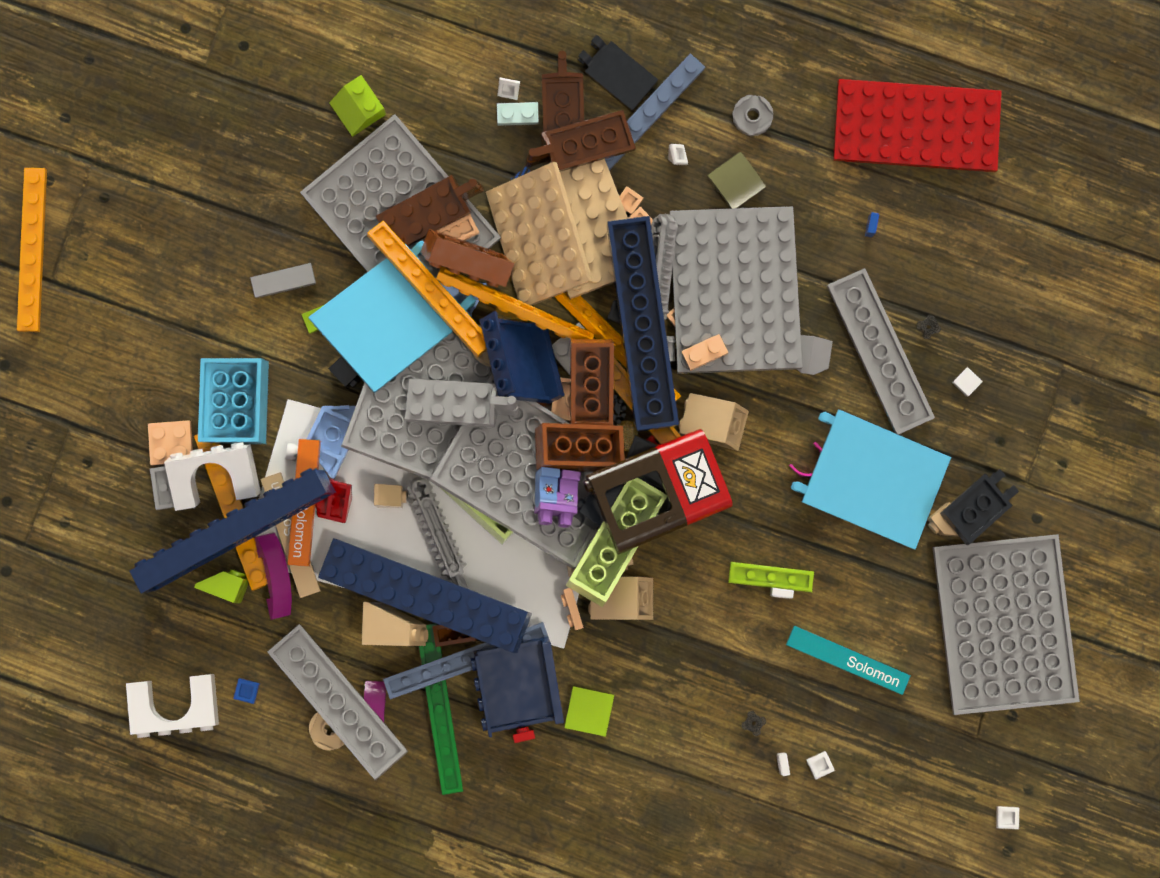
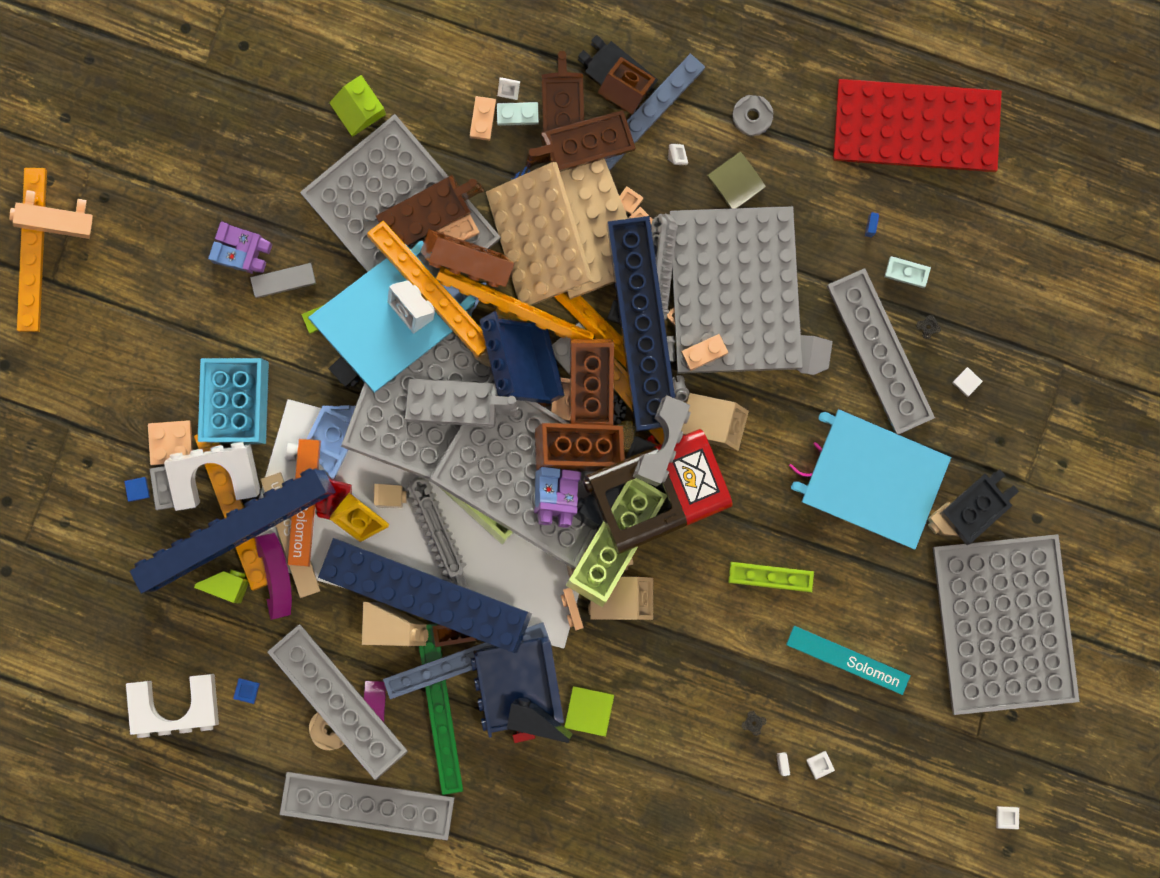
(51, 220): none -> light nougat brick
(137, 489): none -> blue tile
(245, 250): none -> medium lavender hips
(357, 519): none -> yellow slope
(367, 805): none -> light grey plate
(410, 305): none -> white slope
(482, 118): none -> light nougat plate
(532, 719): none -> black slope
(626, 85): none -> reddish brown slope
(671, 416): none -> light grey arch
(680, 389): none -> light grey pin
(781, 593): white tile -> none
(907, 272): none -> light aqua plate

